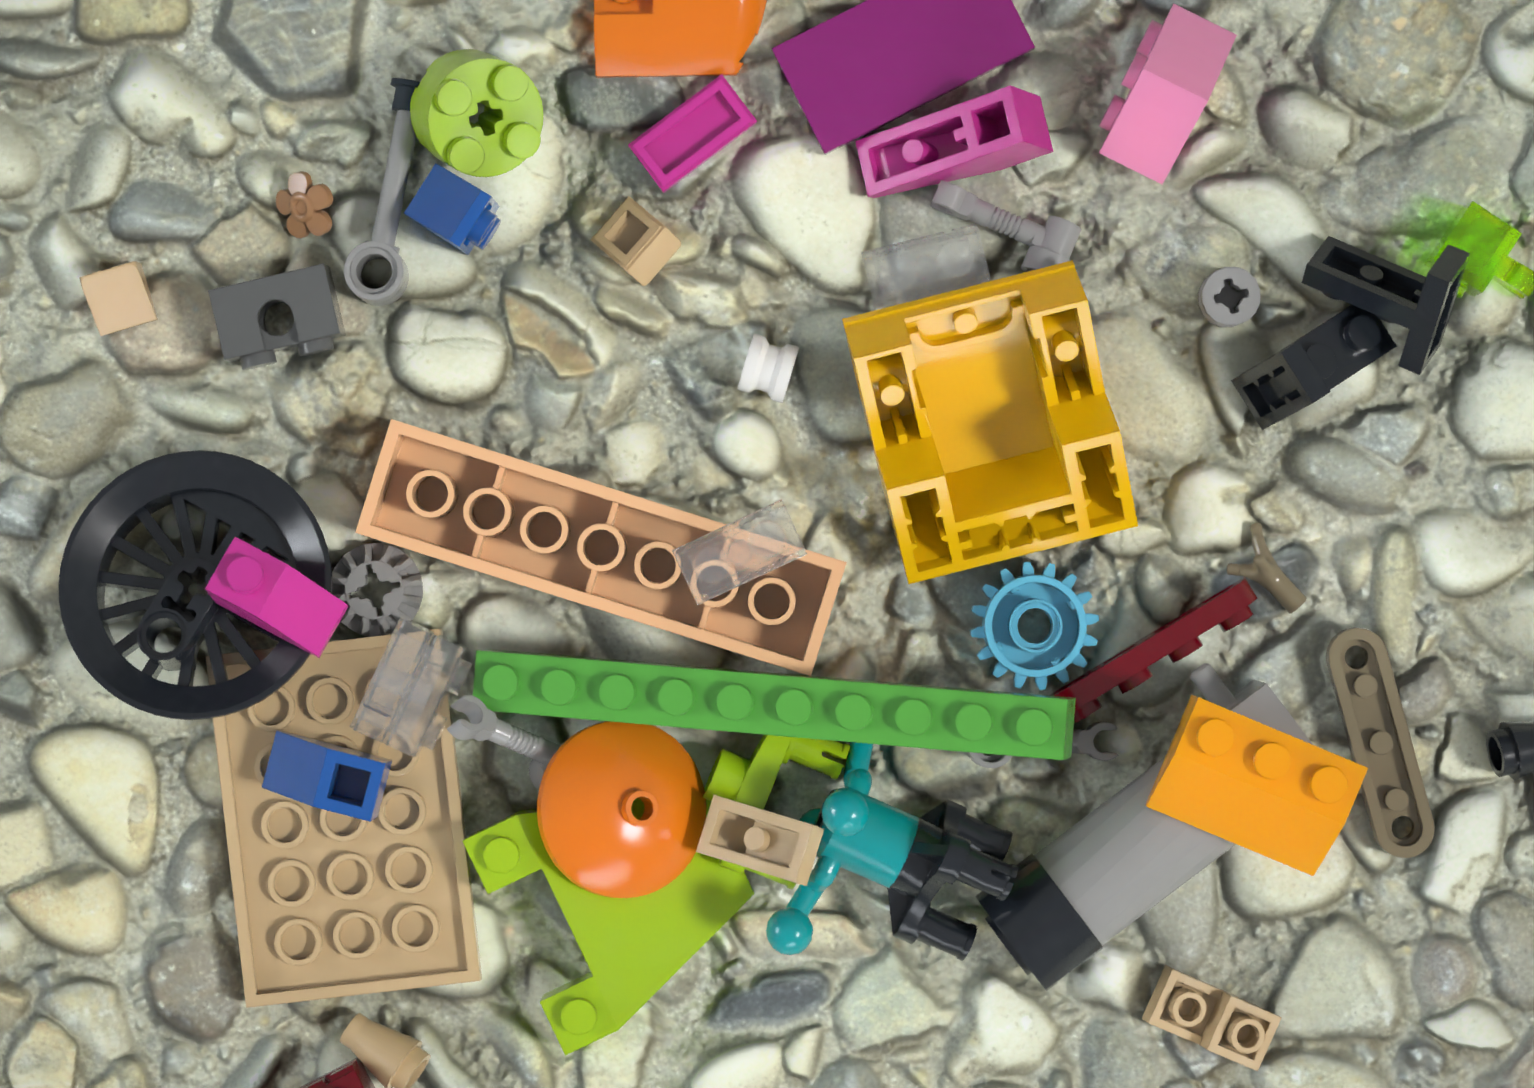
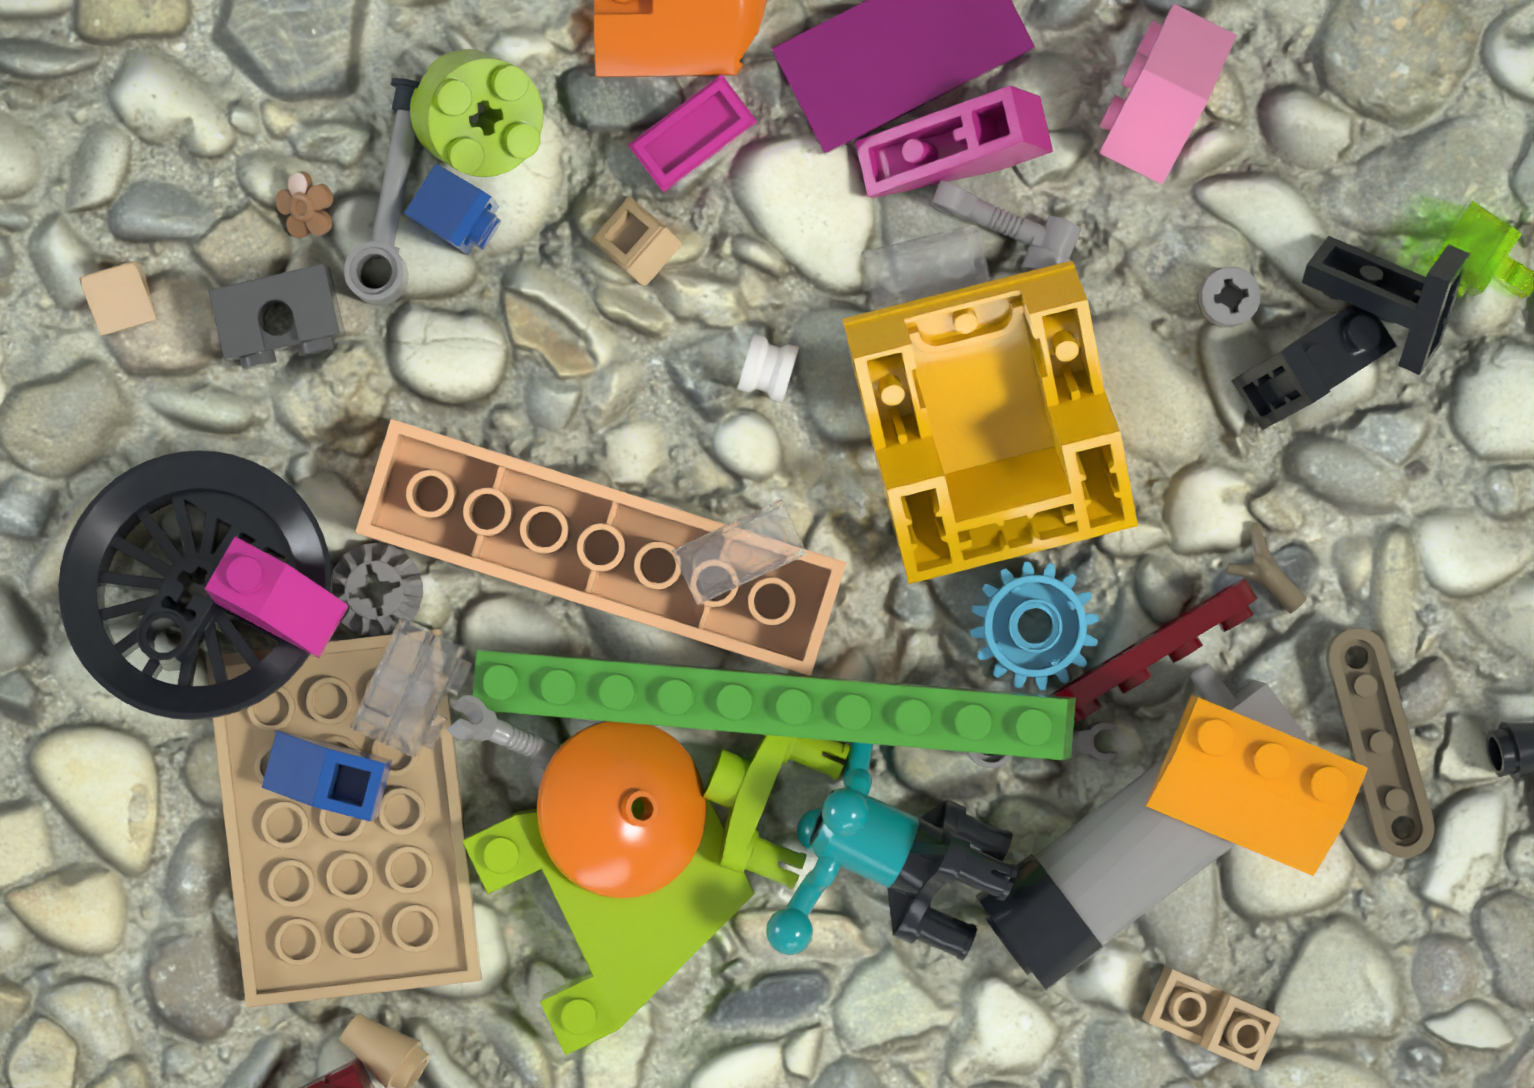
(760, 840): tan slope -> none

